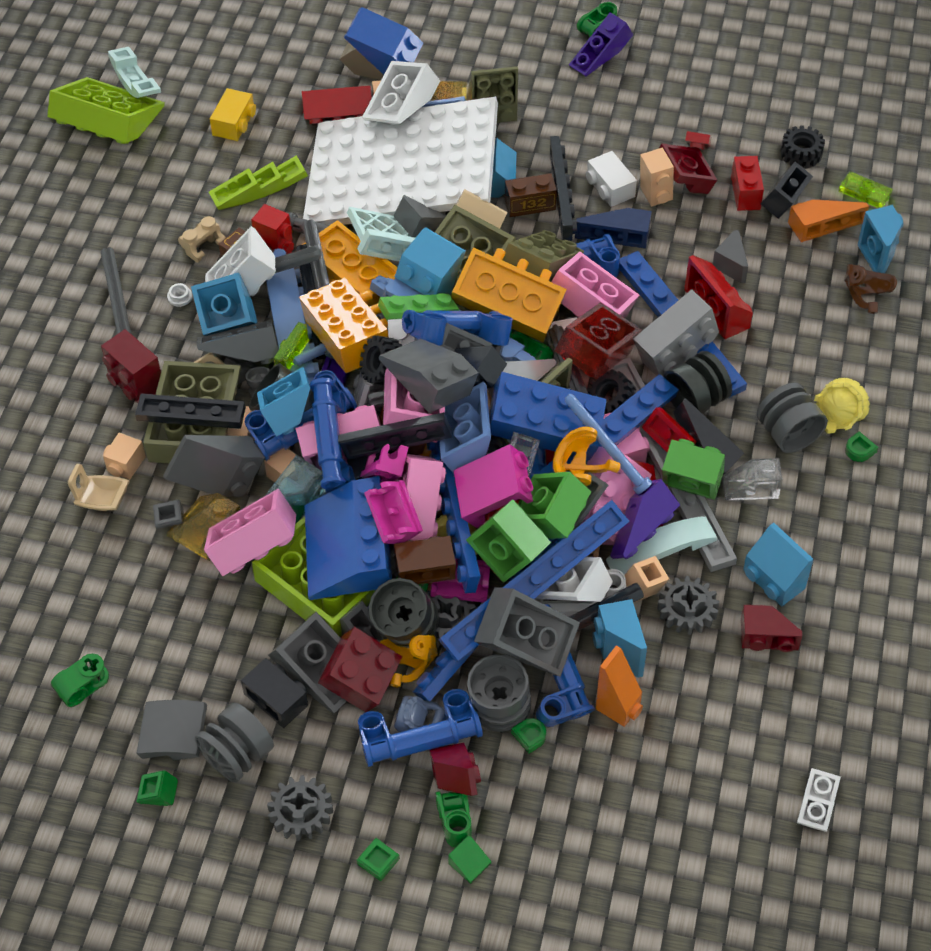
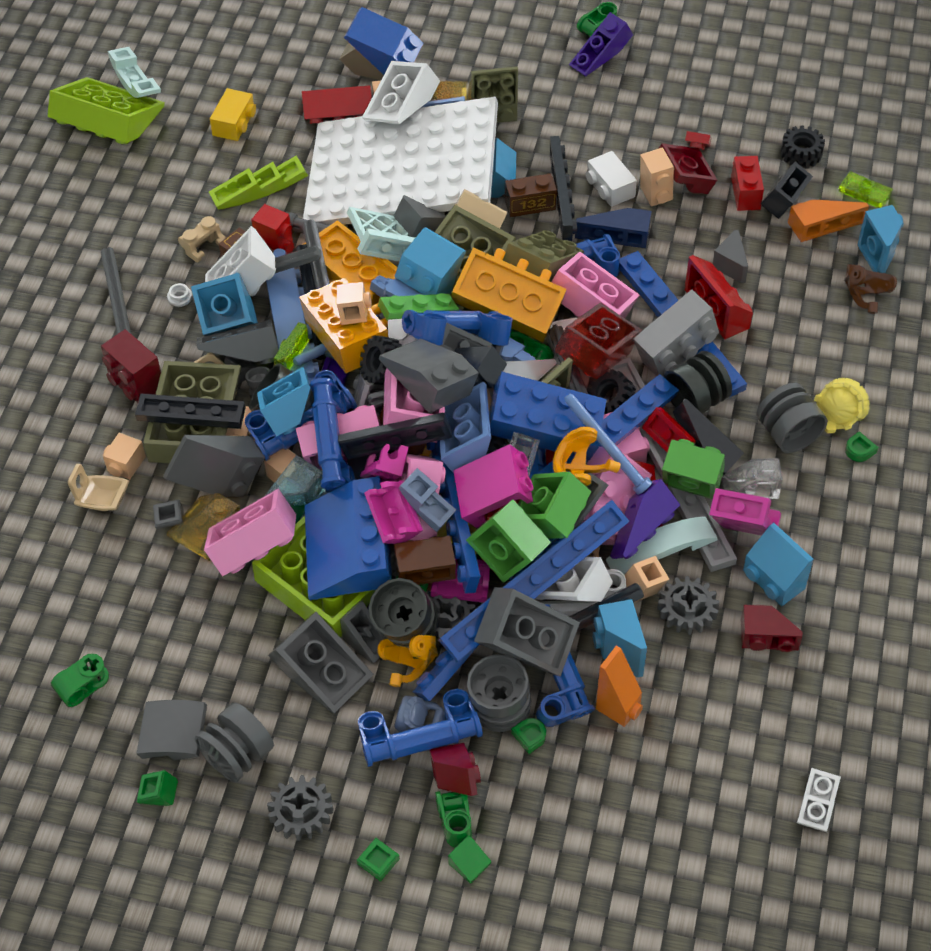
(275, 692): black brick -> none
(353, 303): none -> light nougat brick
(360, 669): dark red brick -> none
(427, 503): none -> sand blue slope
(743, 512): none -> dark pink panel

